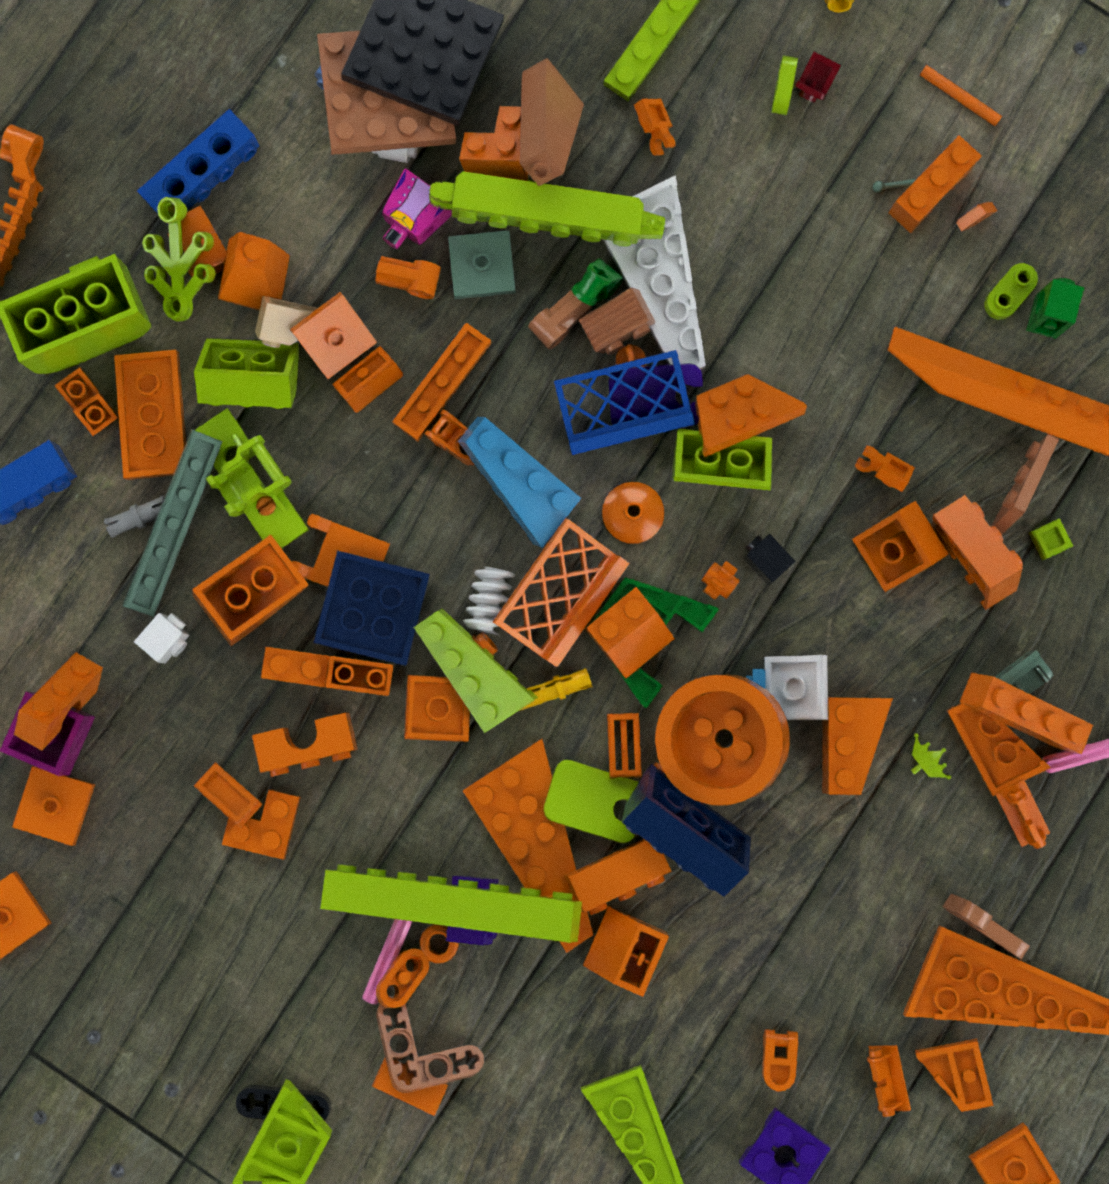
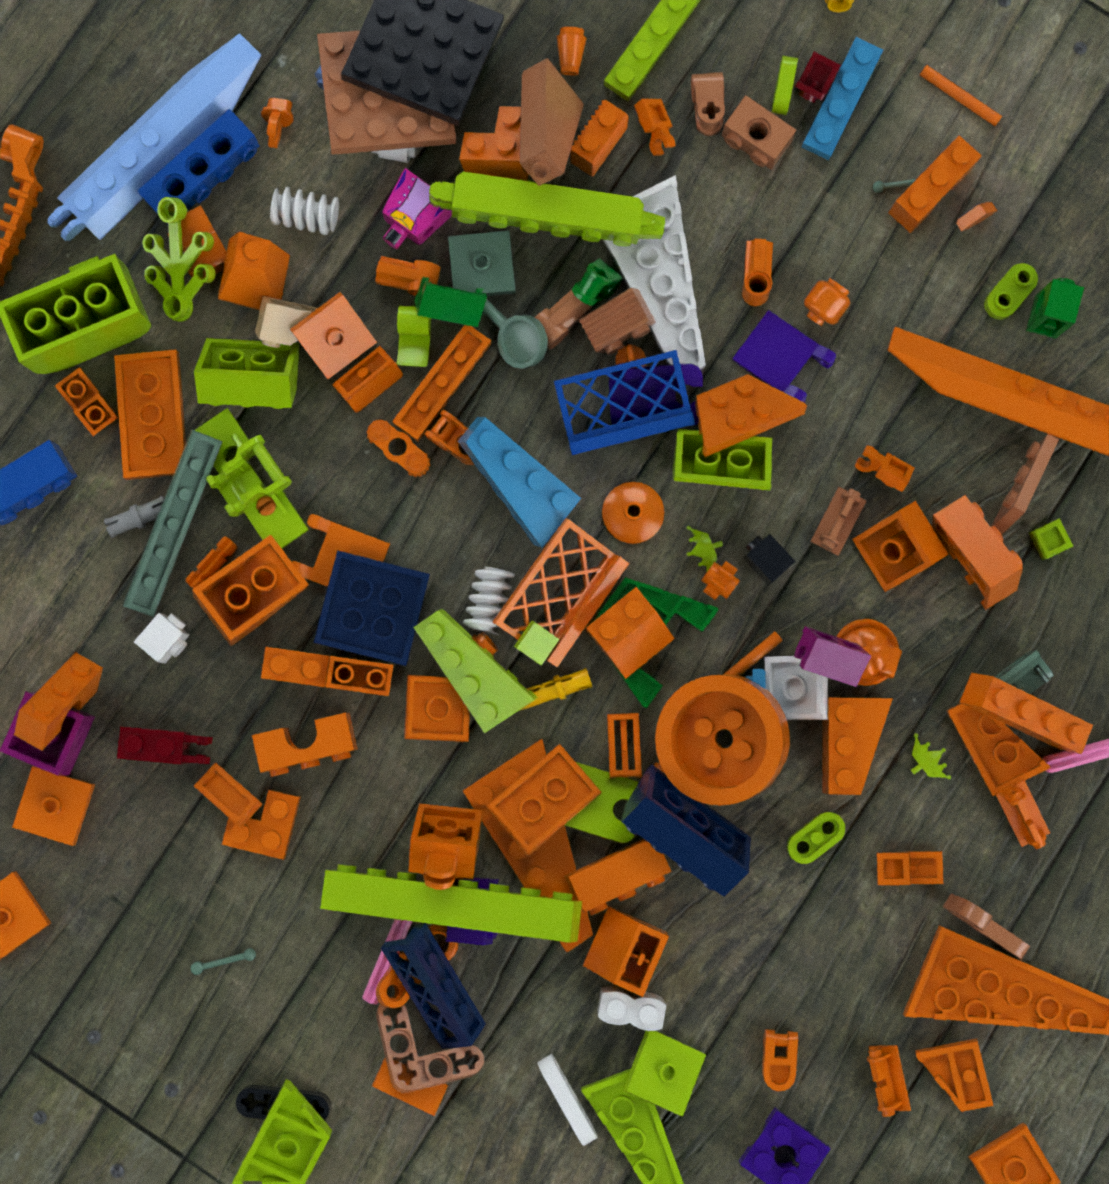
(160, 746): none -> dark red hinge
(186, 110): none -> light blue hinge
(198, 967): none -> sand green hinge
(211, 562): none -> orange axle
(278, 116): none -> orange piece
(303, 211): none -> white piece
(413, 337): none -> lime panel
(413, 460): none -> orange piece
(441, 988): none -> dark blue fence
(444, 844): none -> orange brick
(449, 303): none -> green hinge
(520, 337): none -> sand green piece
(536, 642): none -> lime tile
(543, 799): none -> orange tile
(567, 1099): none -> white beam
(570, 49): none -> orange cone
(598, 137): none -> orange brick
(622, 1007): none -> white brick
(664, 1072): none -> lime plate
(704, 548): none -> lime piece
(708, 98): none -> nougat piece
(751, 117): none -> nougat brick
(755, 655): none -> orange bar
(757, 270): none -> orange piece
(778, 353): none -> dark purple flag
(816, 839): none -> lime plate
(827, 302): none -> orange head
(831, 656): none -> magenta hinge
(838, 520): none -> nougat hinge
(842, 98): none -> dark azure plate
(879, 643): none -> orange piece
(910, 867): none -> orange slope

